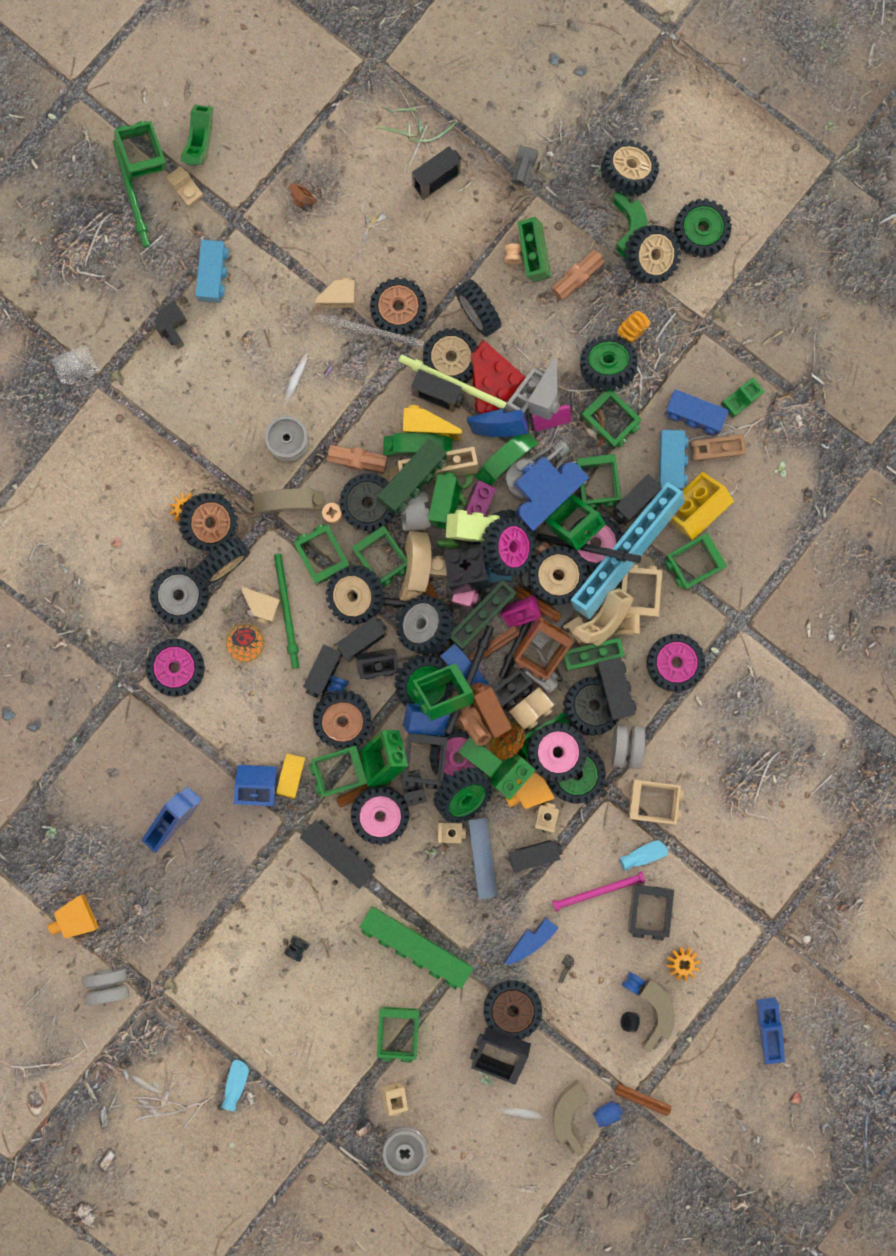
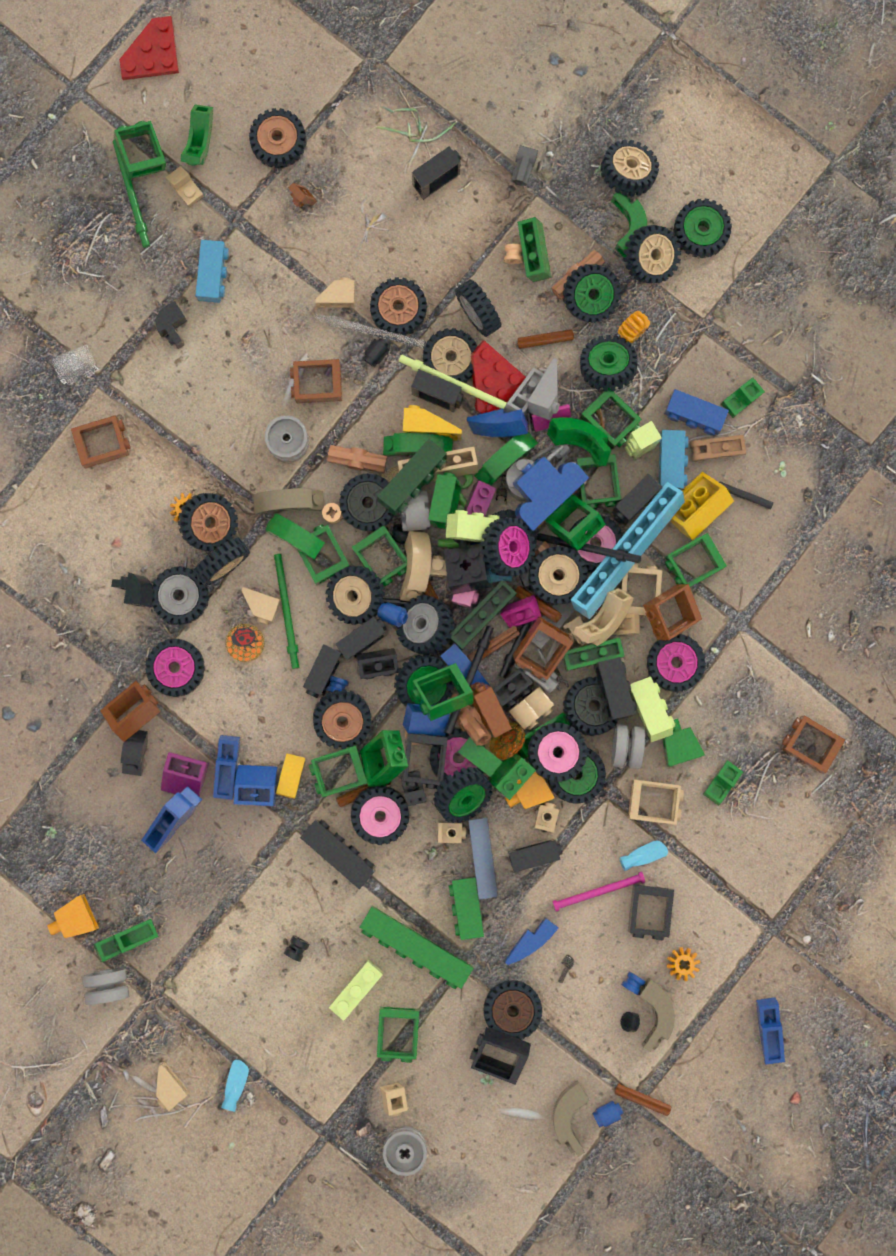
(82, 450): none -> dark orange window
(125, 940): none -> green slope
(133, 753): none -> black brick
(137, 589): none -> black brick
(138, 717): none -> dark orange window
(151, 52): none -> red plate
(169, 1088): none -> tan slope
(183, 772): none -> magenta slope
(226, 767): none -> blue slope
(277, 124): none -> wheel
(294, 535): none -> green arch
(319, 397): none -> dark orange window
(356, 990): none -> yellowish green brick
(376, 352): none -> black brick
(392, 614): none -> blue brick
(398, 534): none -> black tile
(466, 908): none -> green brick
(502, 491): none -> clear smoke hand
(546, 338): none -> dark orange axle
(581, 434): none -> green arch
(606, 293): none -> wheel
(642, 440): none -> yellowish green brick
(652, 709): none -> yellowish green brick
(681, 746): none -> green torso
(687, 607): none -> dark orange window
(722, 783): none -> green slope
(748, 496): none -> black bar
(828, 756): none -> dark orange window

